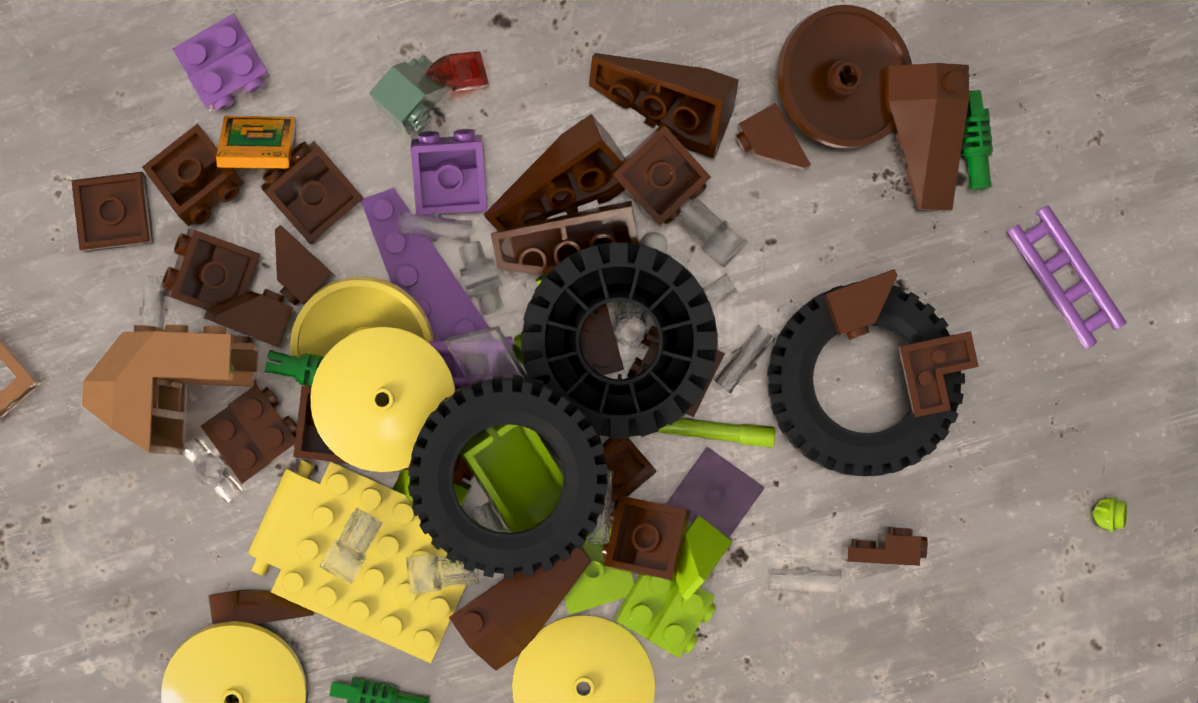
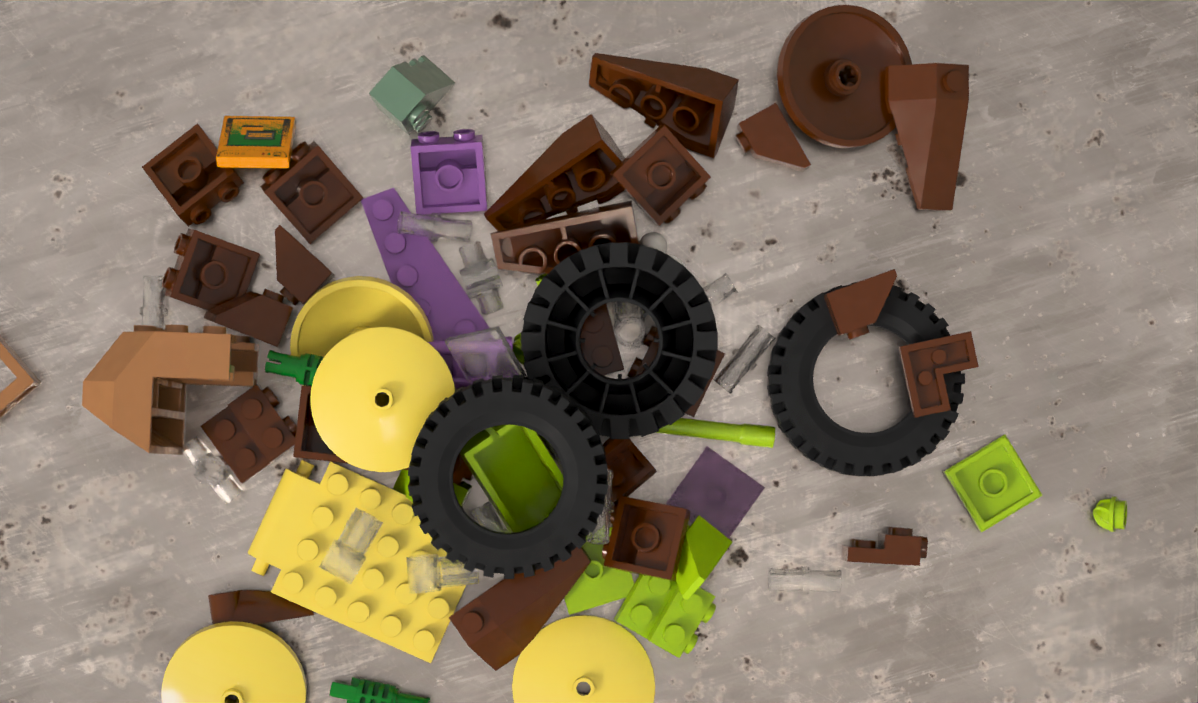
(111, 211): reddish brown plate -> none
(222, 63): medium lavender plate -> none
(459, 71): clear red plate -> none
(717, 237): clear piece -> none
(977, 142): green hinge -> none
(992, 483): none -> lime plate
(1061, 298): medium lavender bar -> none

